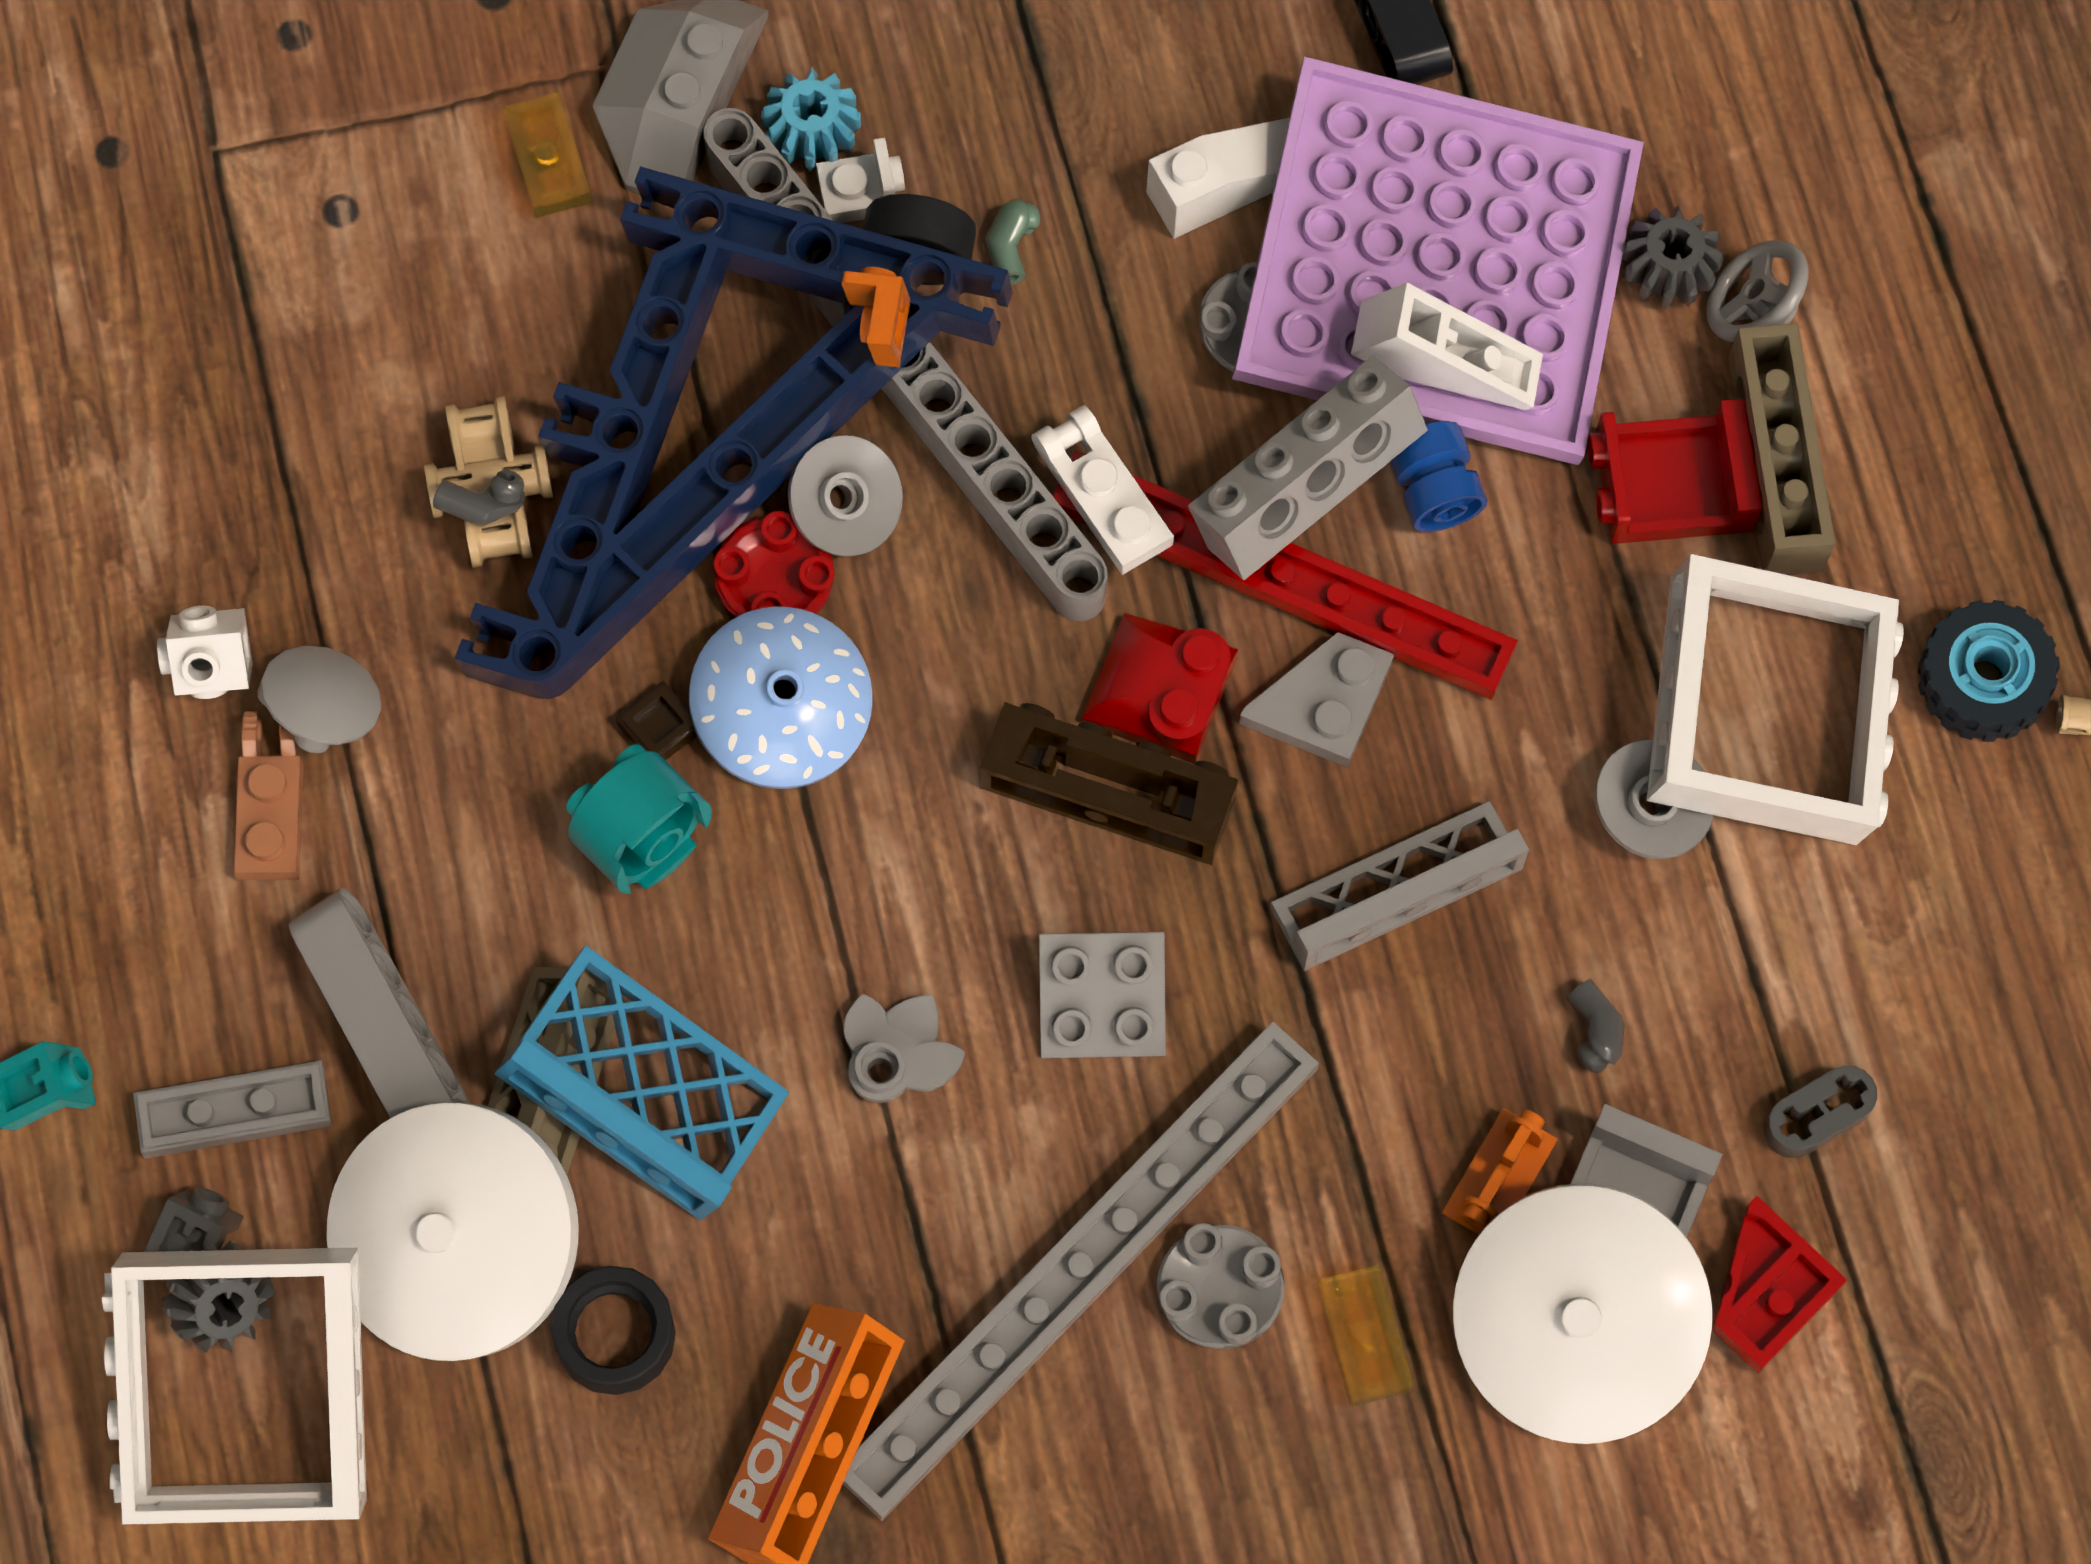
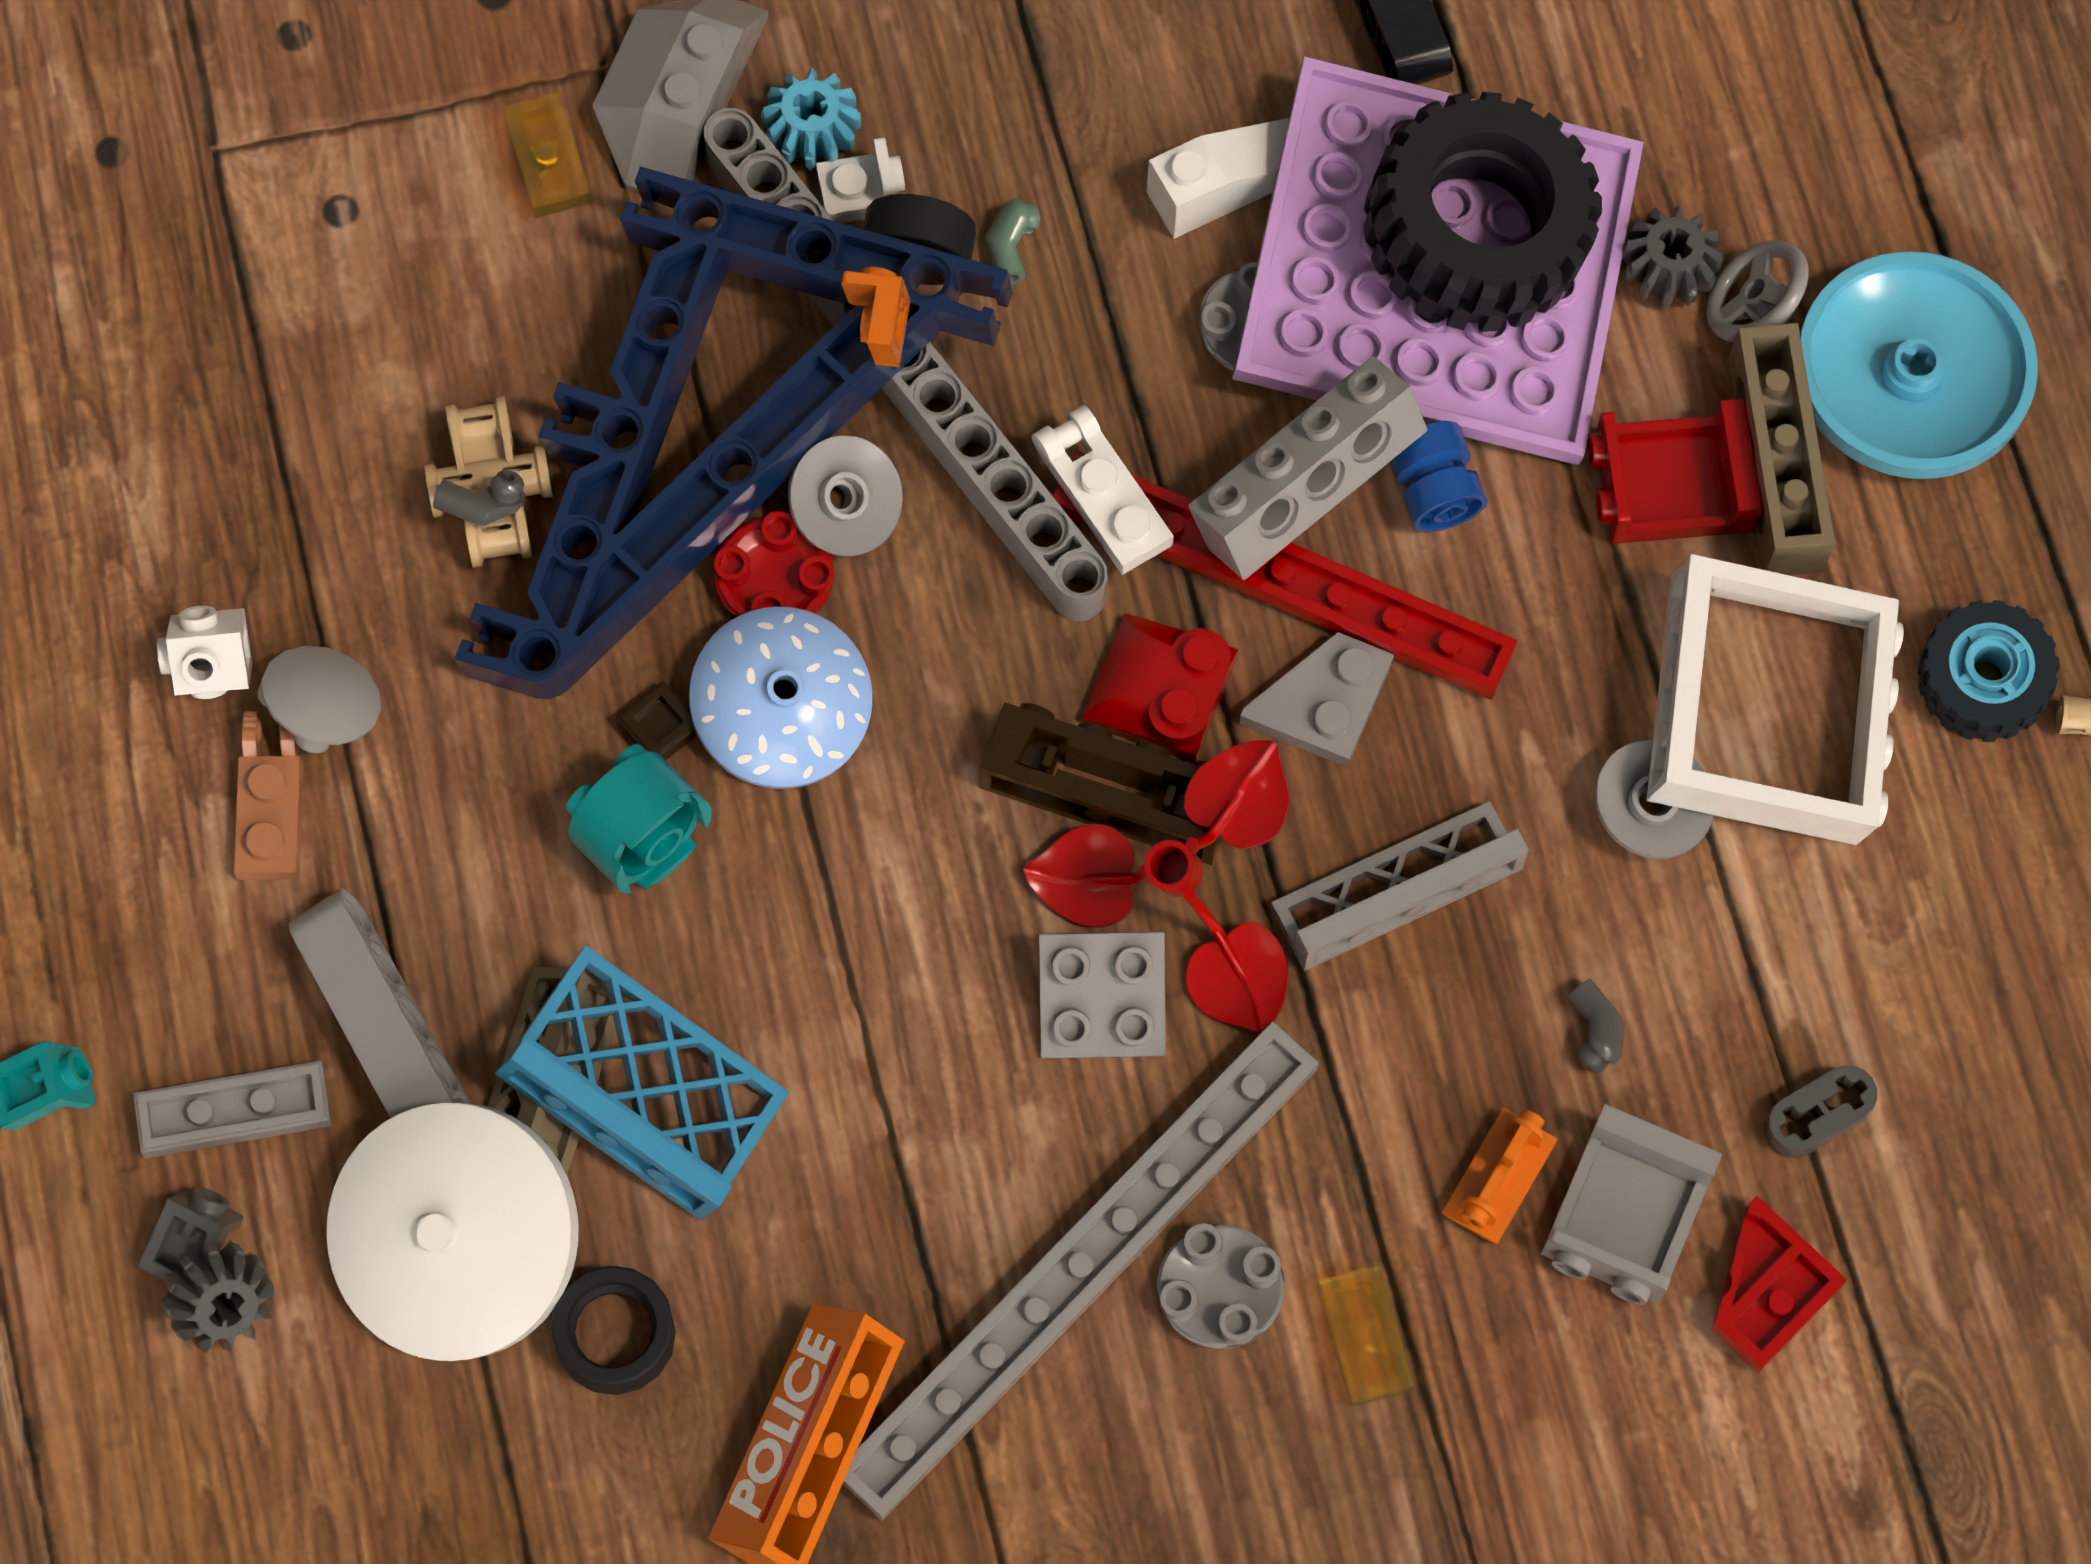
(129, 1414): white window -> none
(903, 1042): light grey plate -> none
(1090, 875): none -> red plant
(1445, 348): white slope -> none
(1502, 146): none -> black tyre
(1582, 1313): white dish -> none
(1918, 365): none -> medium azure dish

